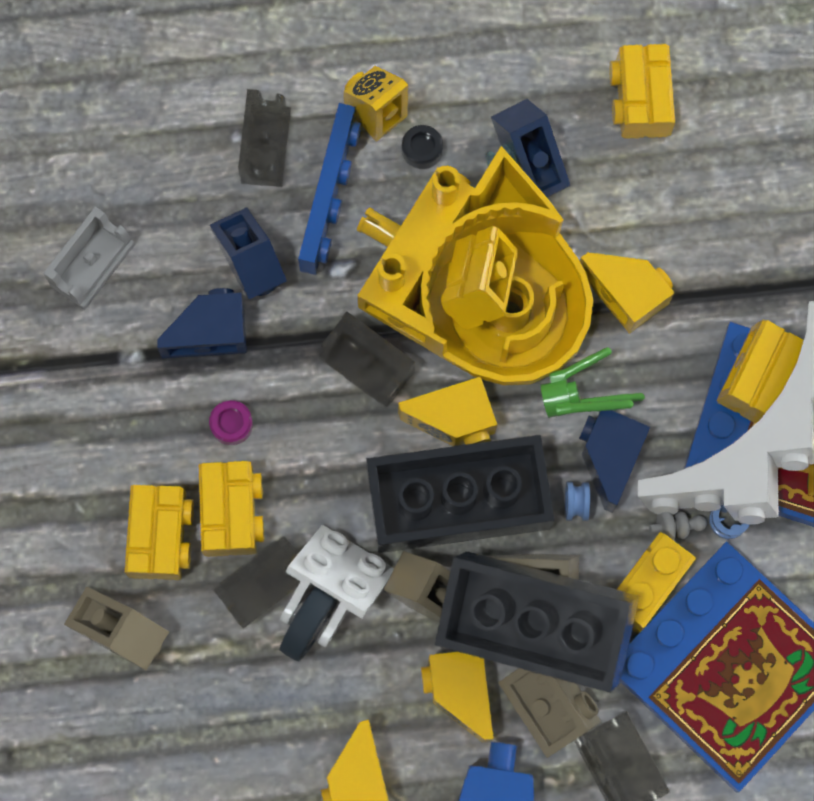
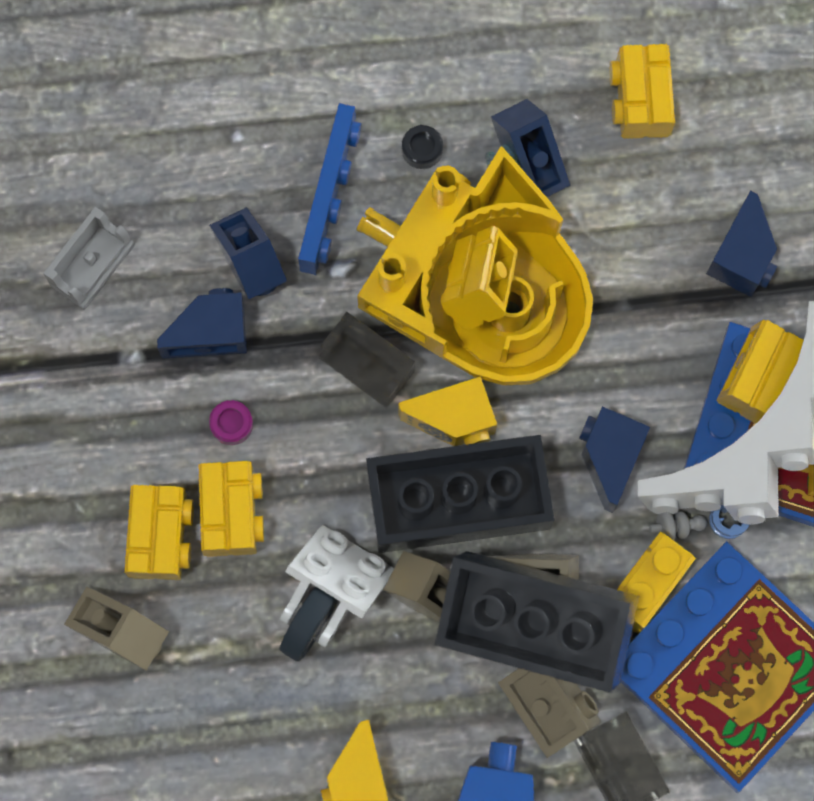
(258, 582): clear smoke hinge -> none
(264, 140): clear smoke hinge -> none
(378, 100): yellow slope -> none
(460, 691): yellow slope -> none
(564, 397): bright green plant -> none
(577, 501): medium blue bush -> none
(628, 287): yellow slope -> none
(746, 250): none -> dark blue slope

